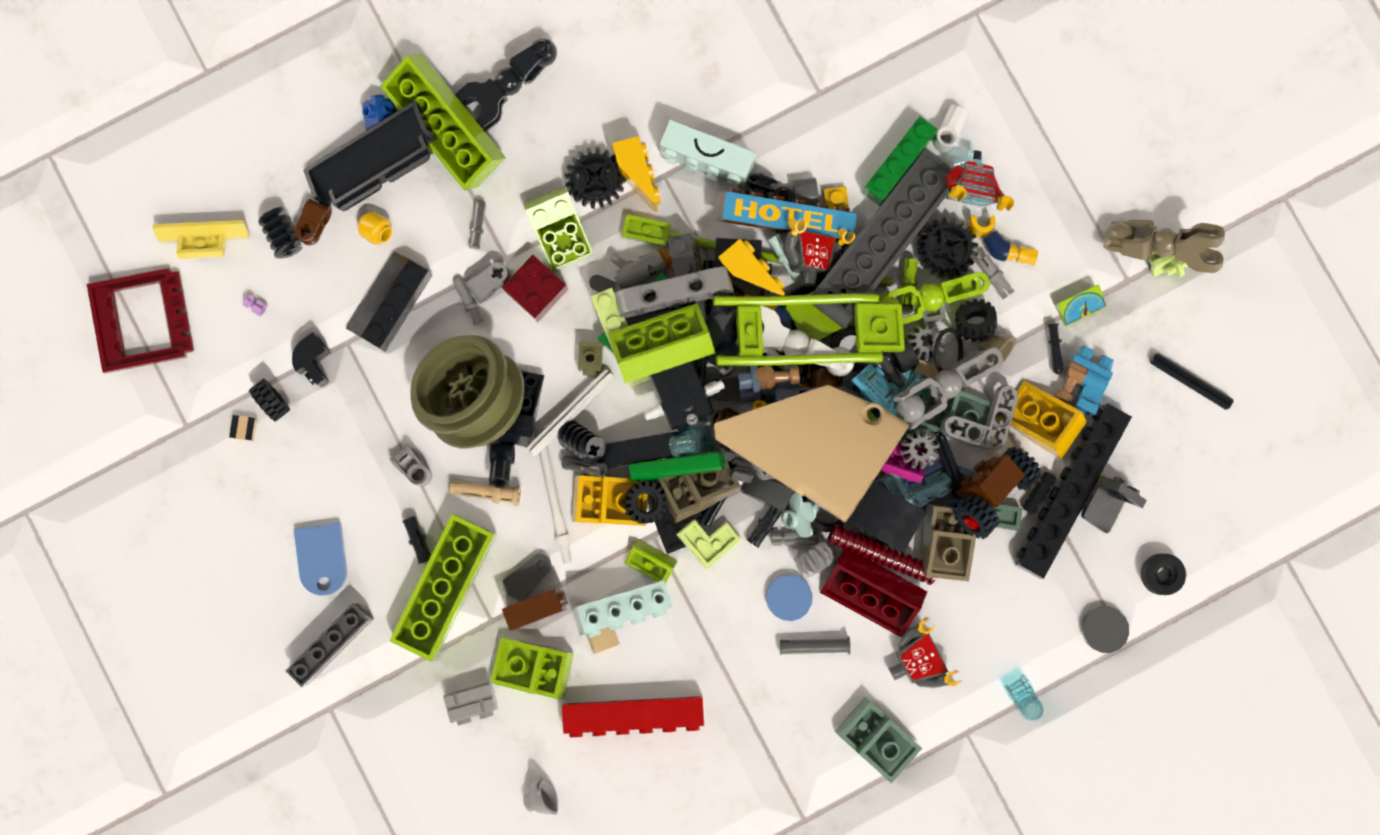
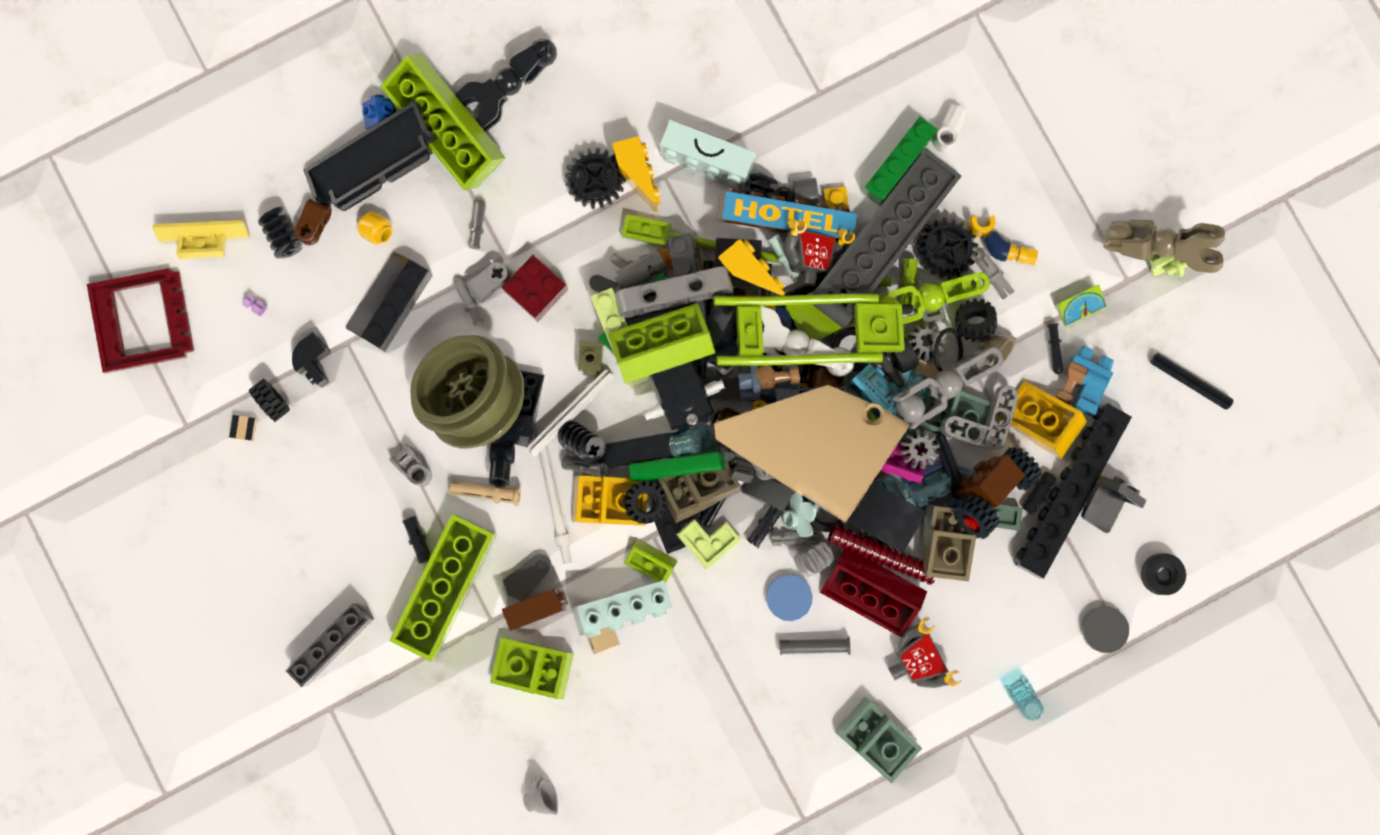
(321, 555): medium blue tile -> none
(470, 703): light grey brick -> none
(558, 228): lime slope -> none
(633, 715): red brick -> none
(976, 184): torso -> none

